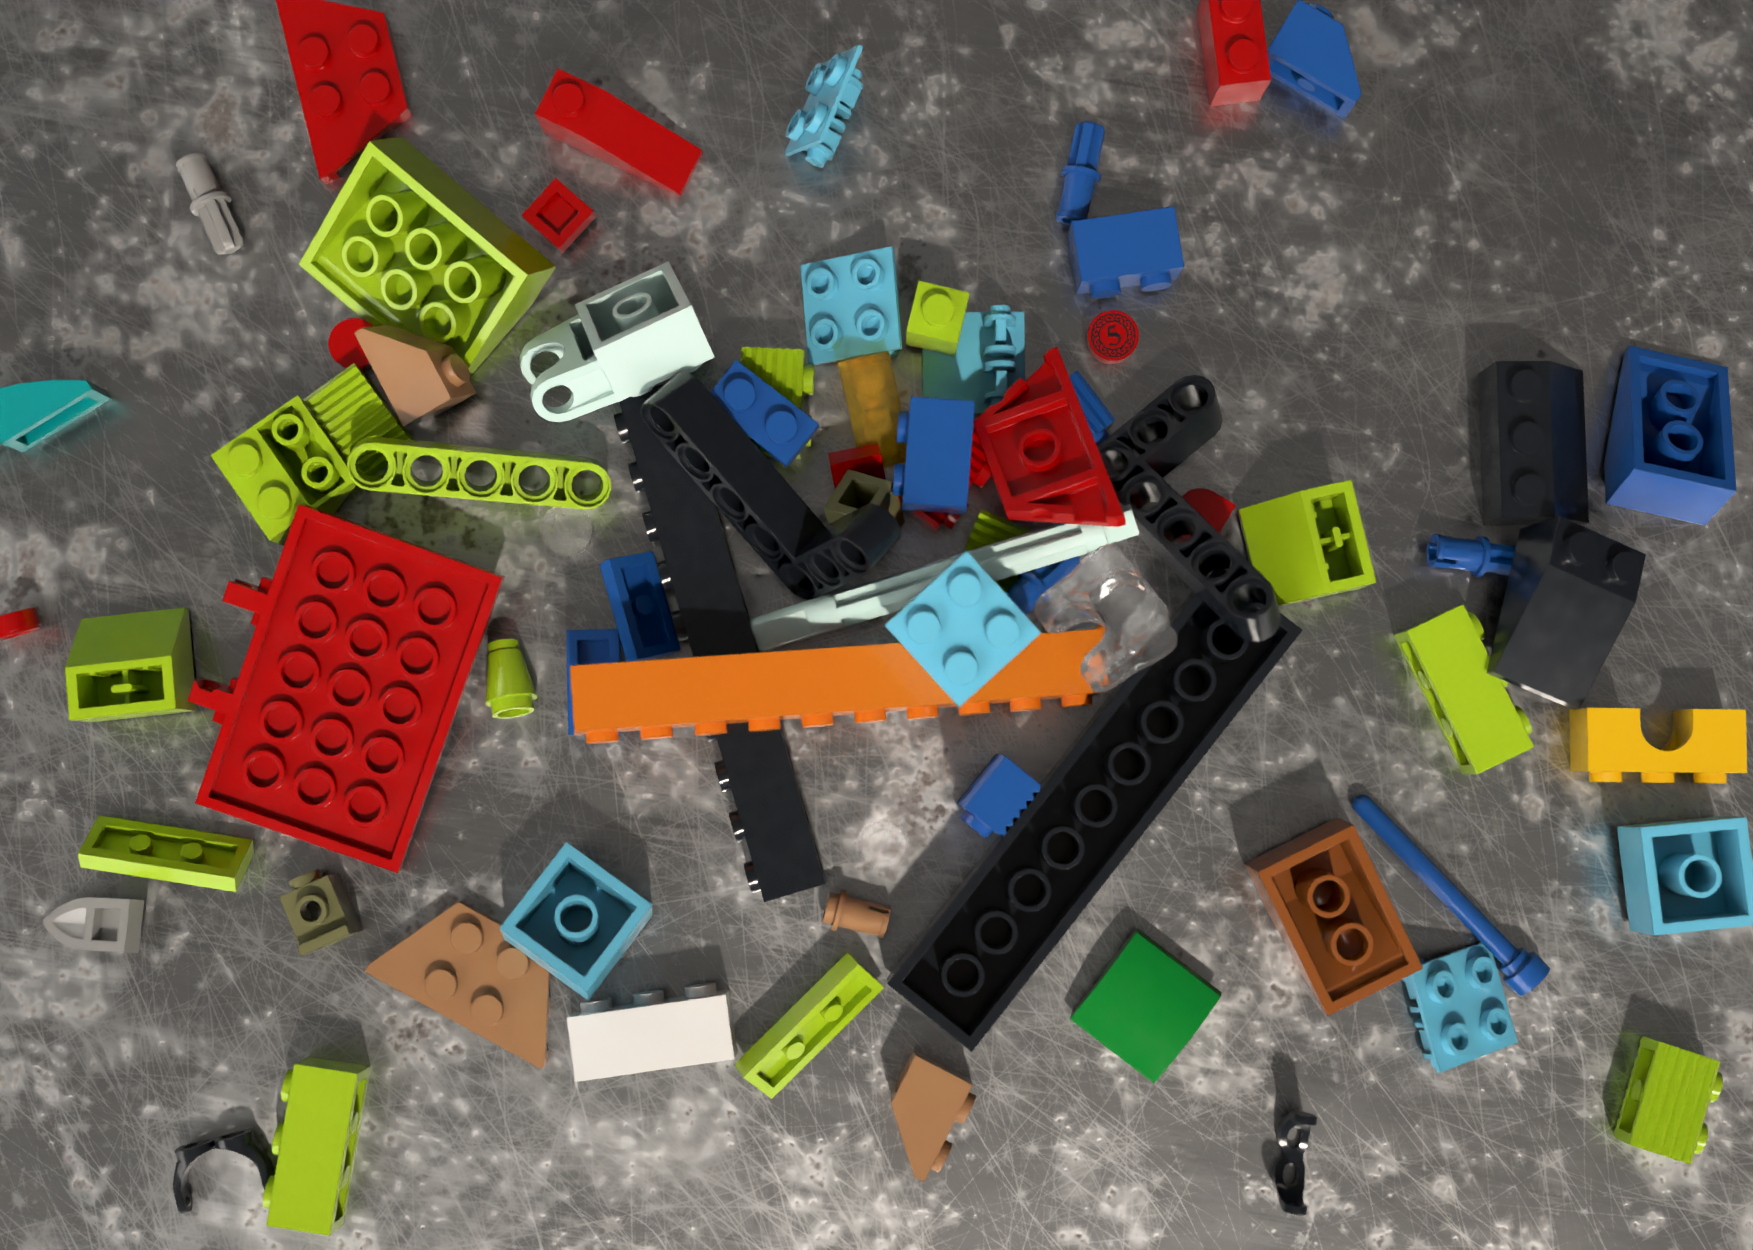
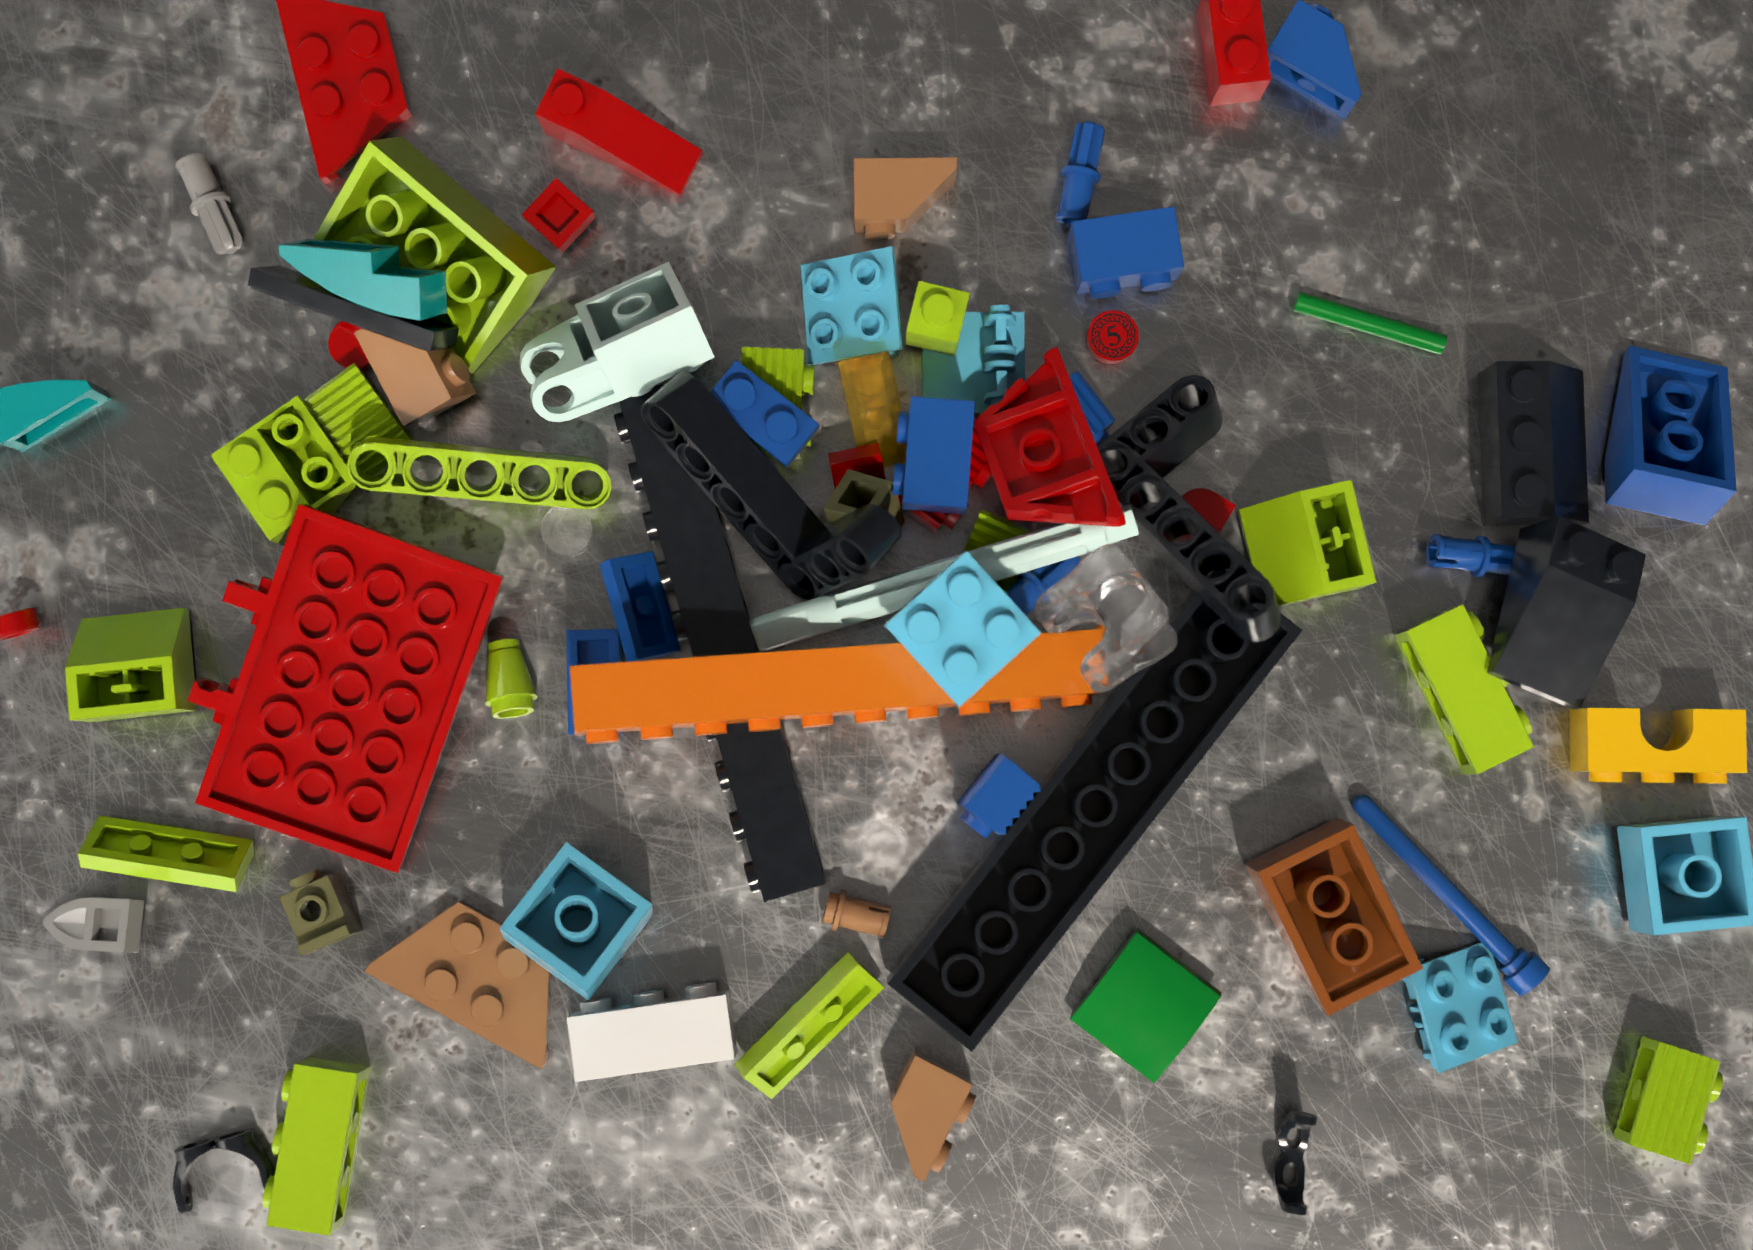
(302, 291): none -> black tile
(370, 276): none -> teal slope
(833, 92): medium azure hinge -> none
(897, 192): none -> medium nougat slope
(1370, 323): none -> green bar

